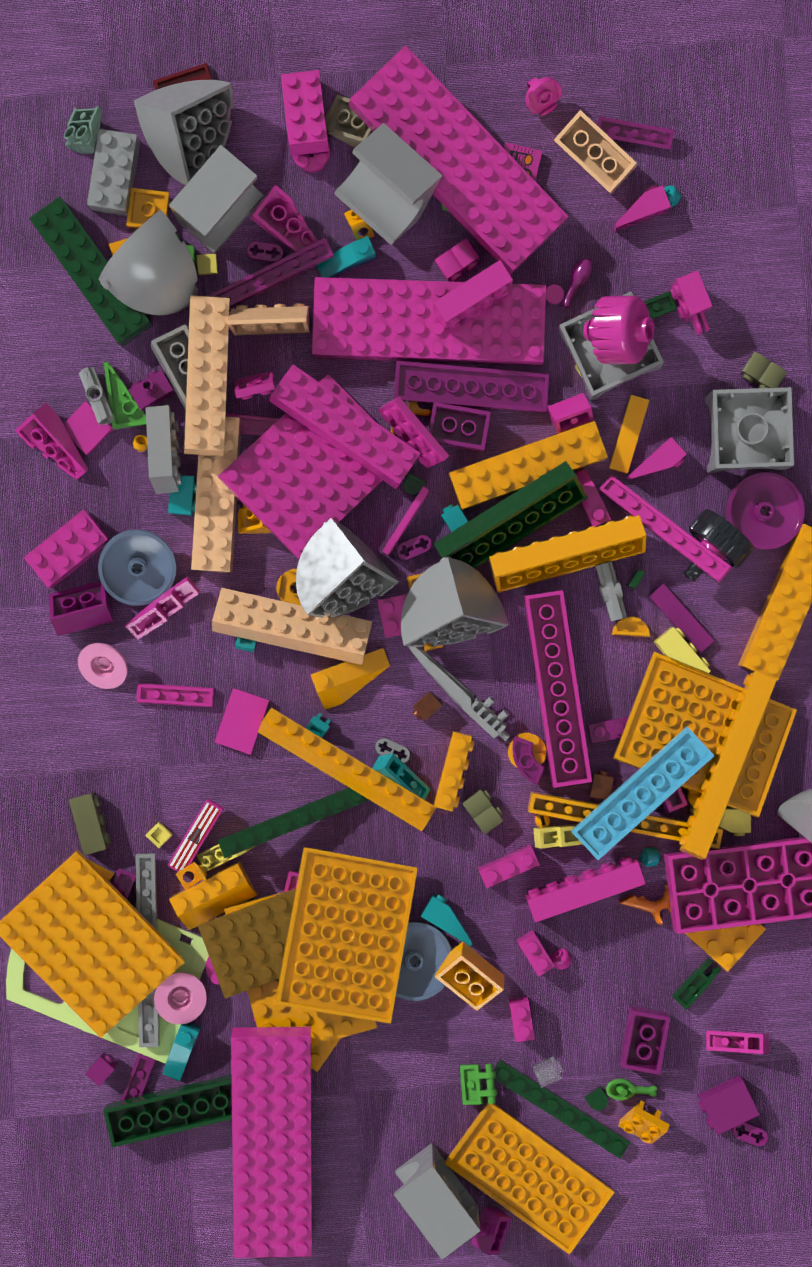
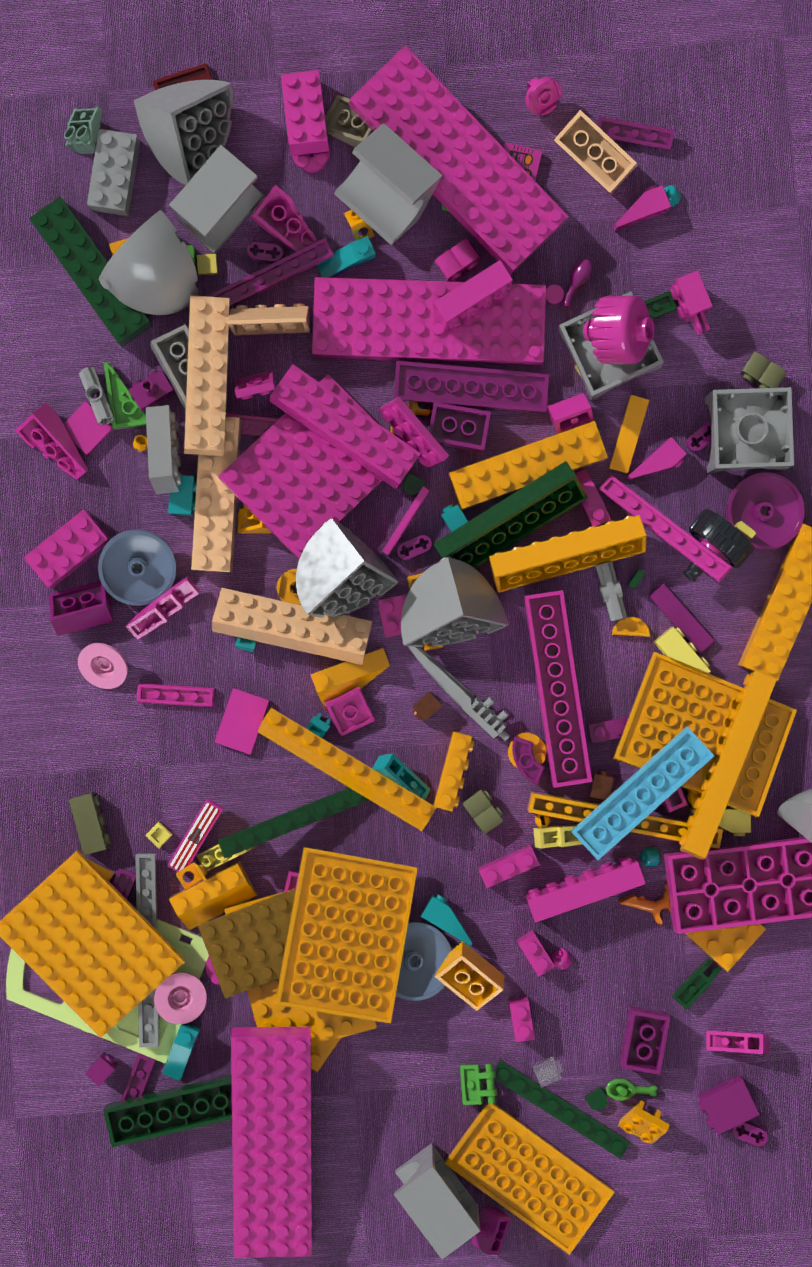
(144, 205): light orange plate -> none
(350, 711): none -> dark pink tile
(395, 746): light grey beam -> none
(699, 433): none -> magenta beam
(746, 530): none -> light yellow tile

